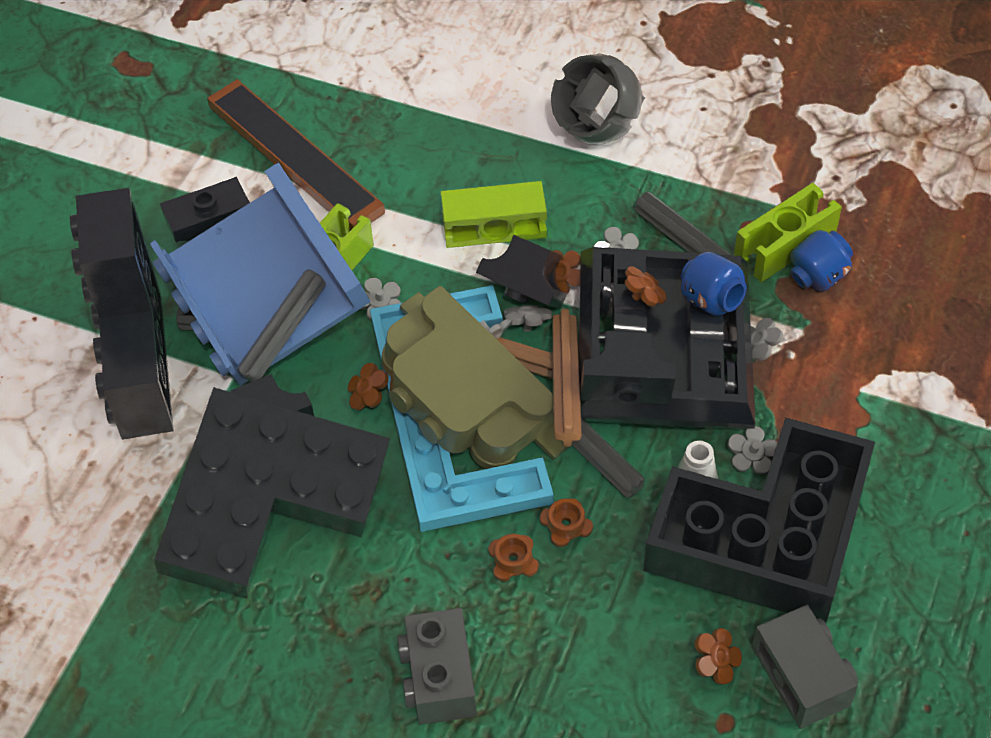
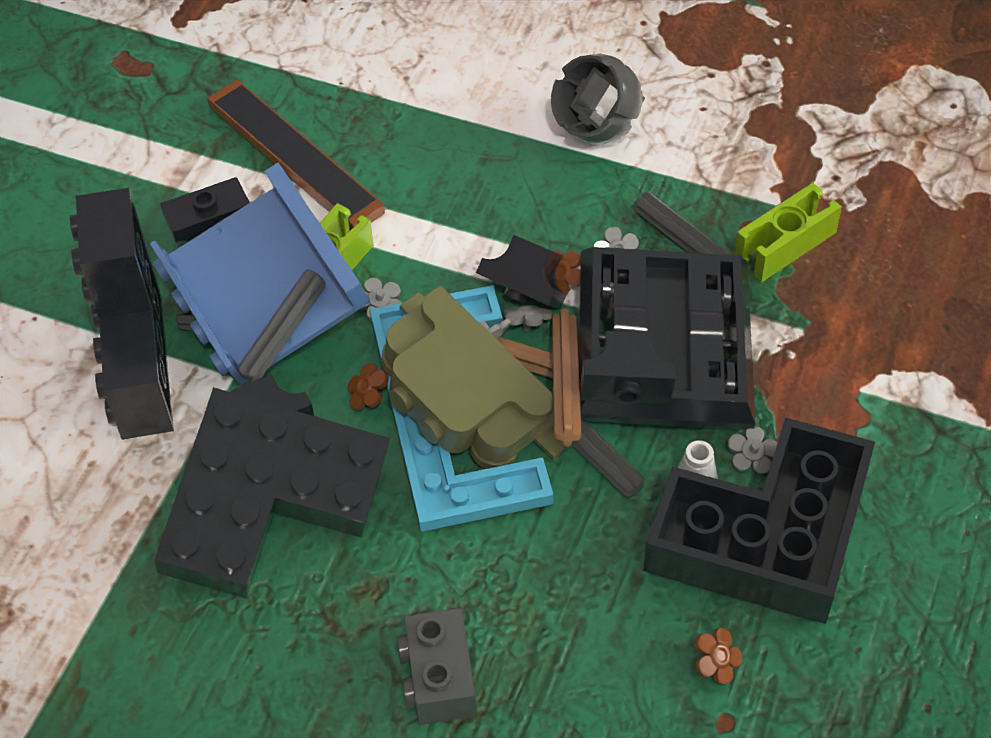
(494, 214): lime piece -> none
(513, 545): dark orange plate -> none
(568, 510): dark orange plate -> none
(644, 287): dark orange plant -> none
(713, 284): blue head -> none
(764, 336): light grey plant -> none
(805, 666): dark grey brick -> none
(821, 260): blue head -> none

